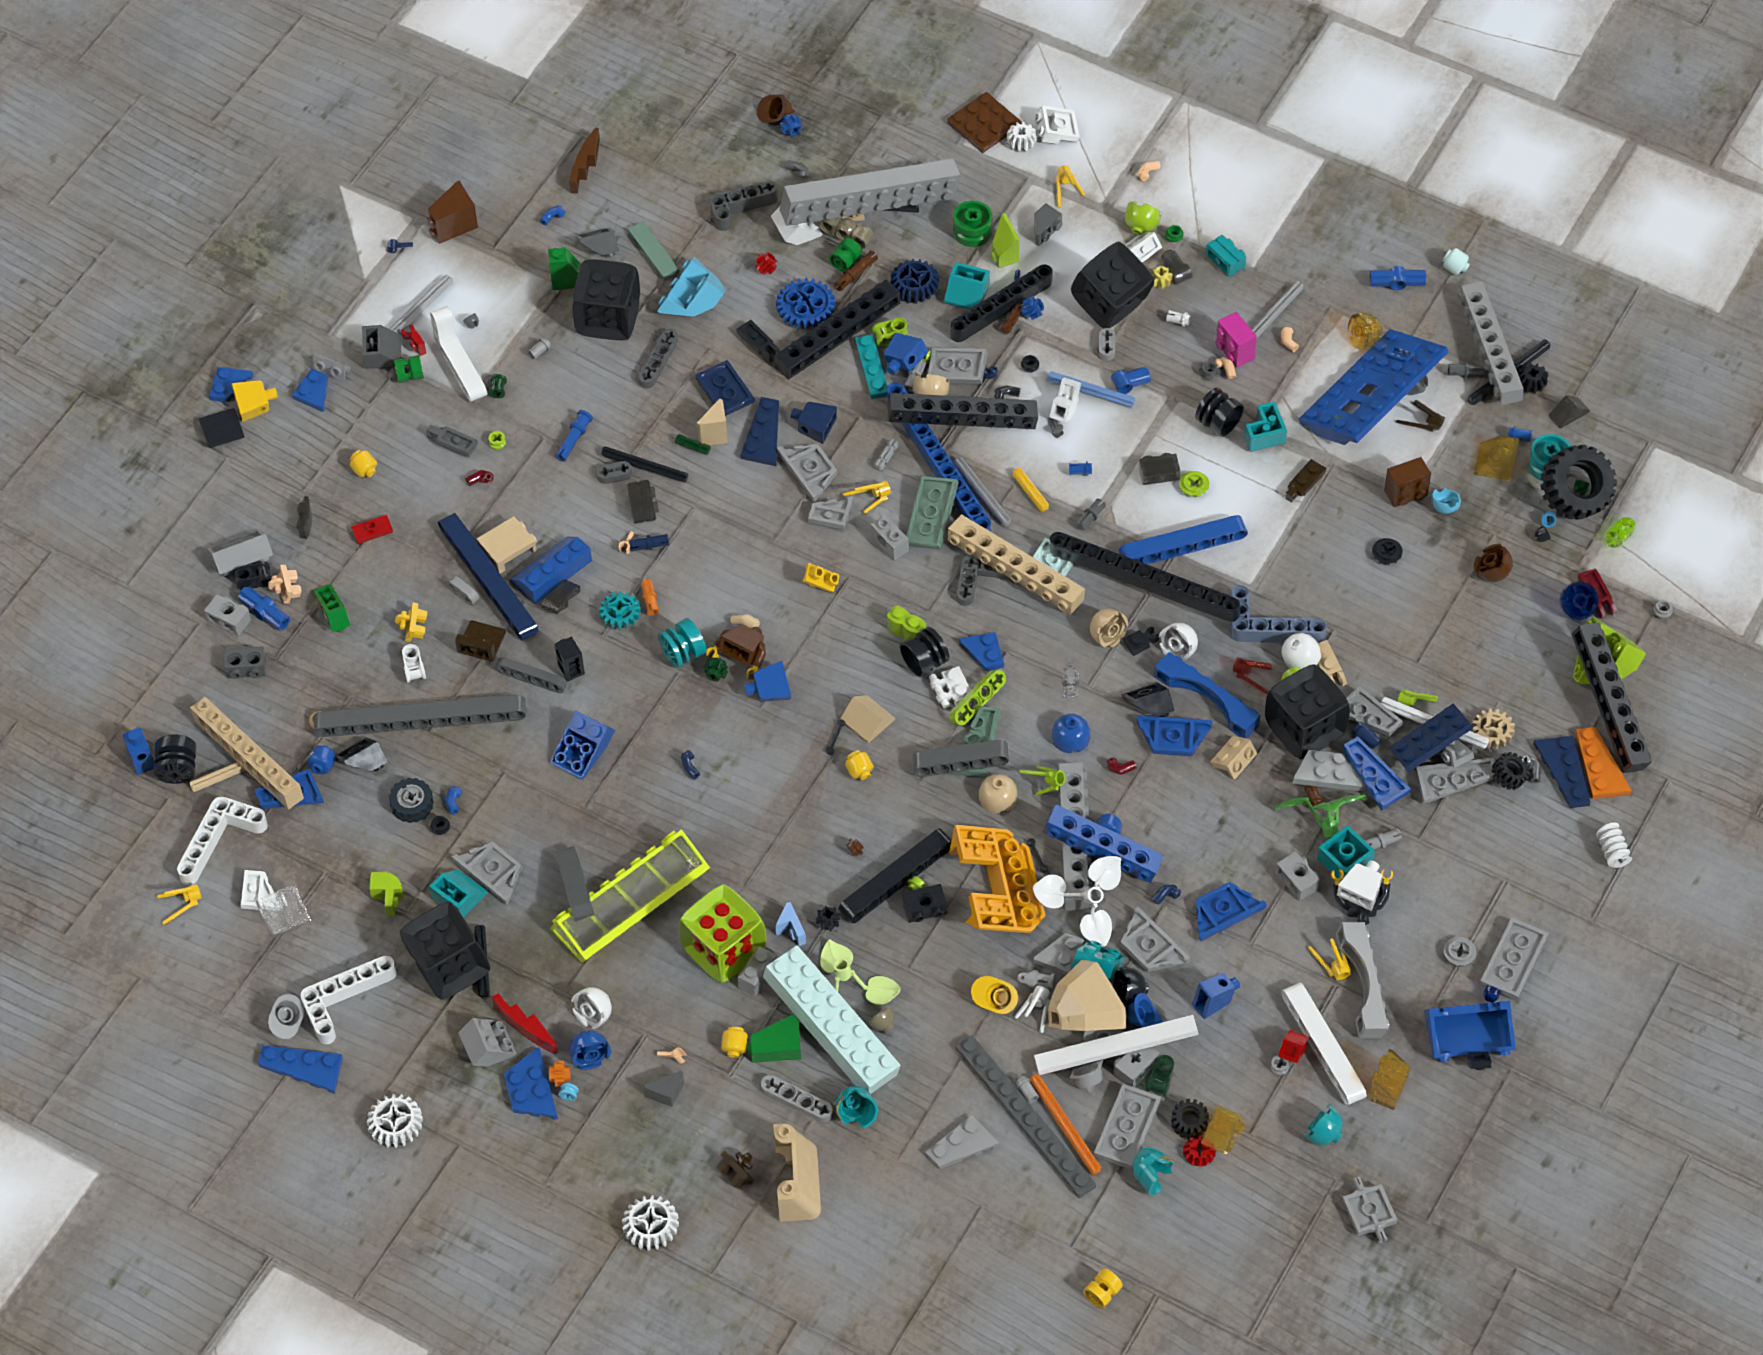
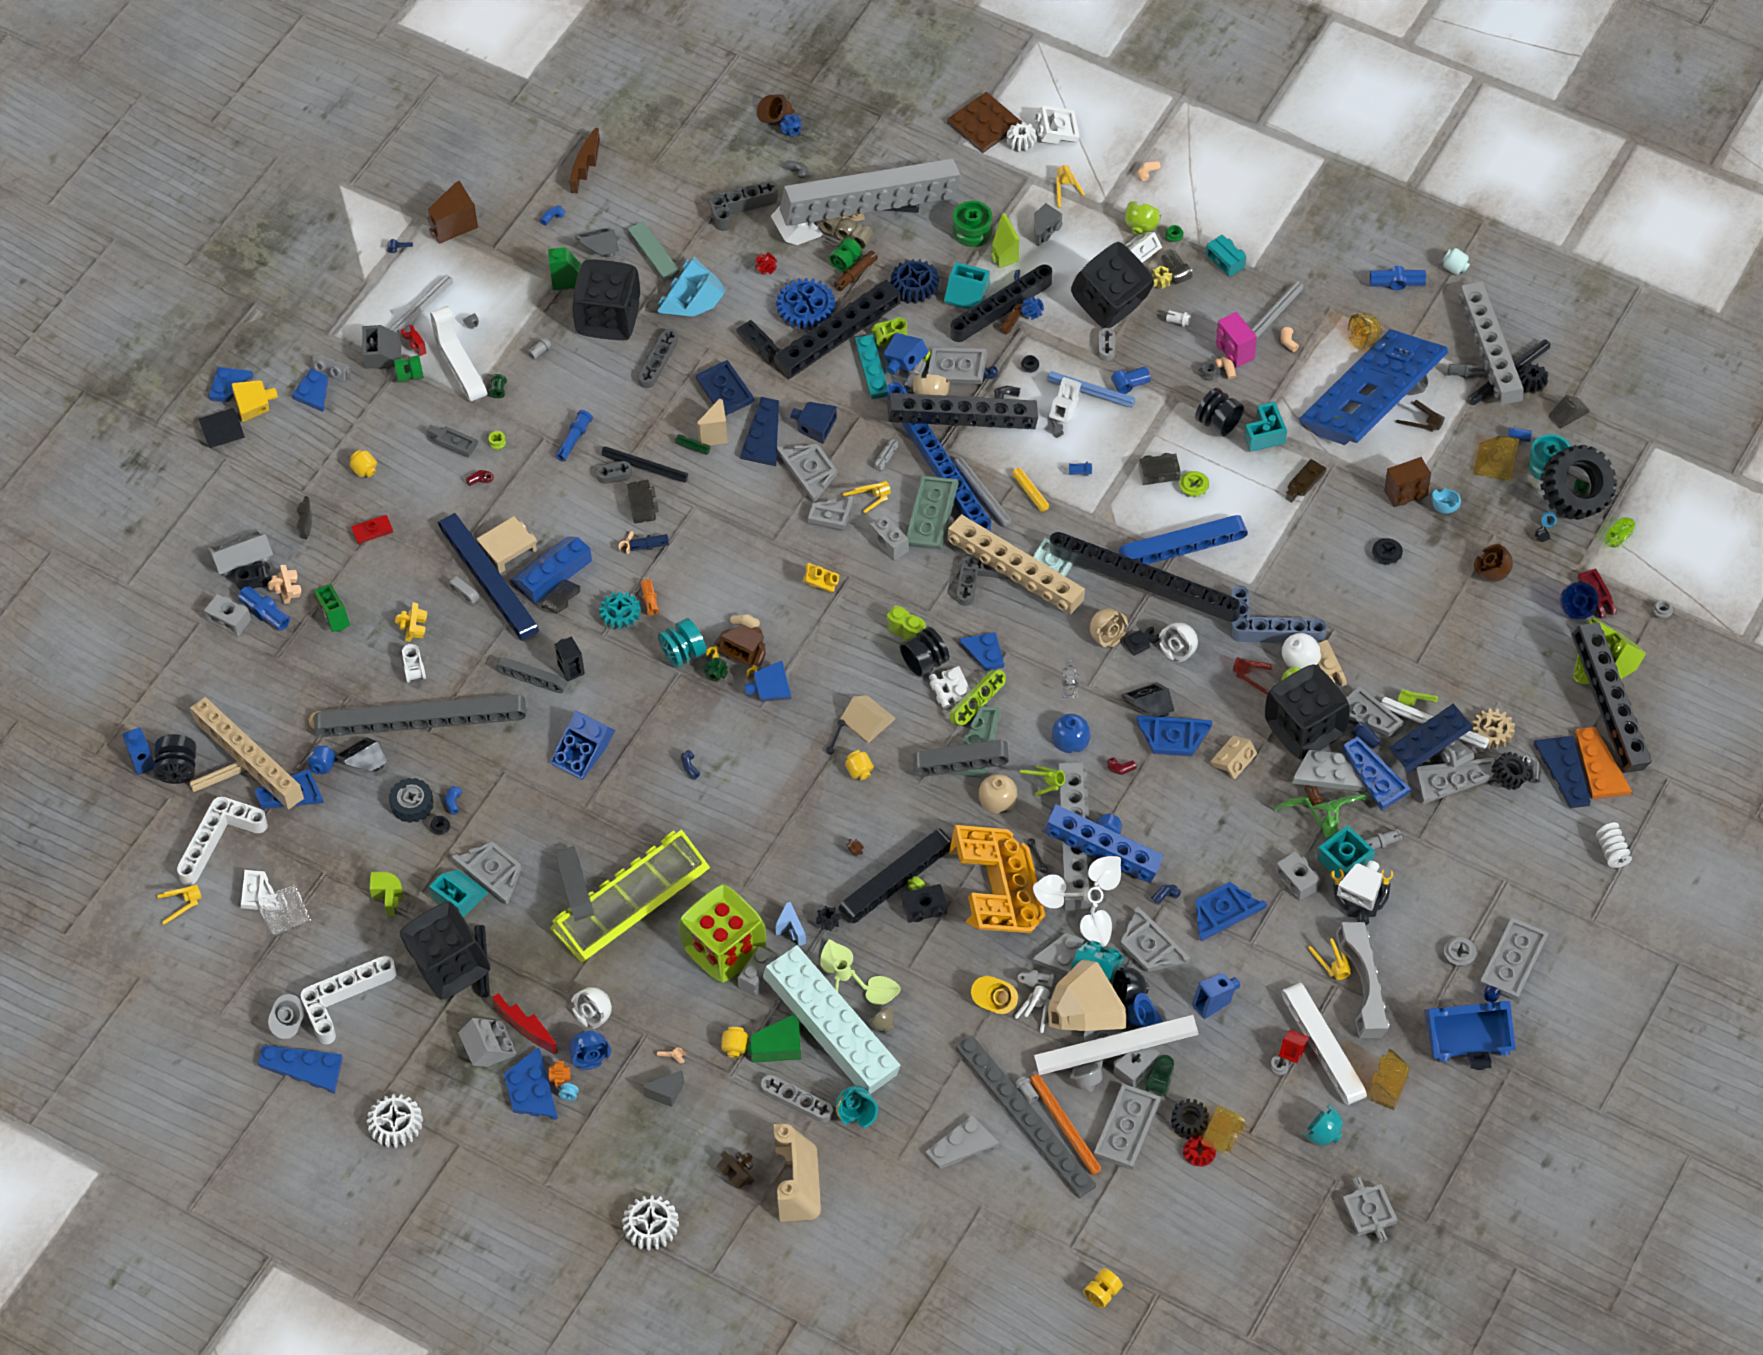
(244, 659): dark grey brick -> none
(480, 640): dark brown bracket -> none
(1090, 514): dark grey axle -> none
(1147, 1165): teal helmet -> none
(1178, 674): blue arch -> none

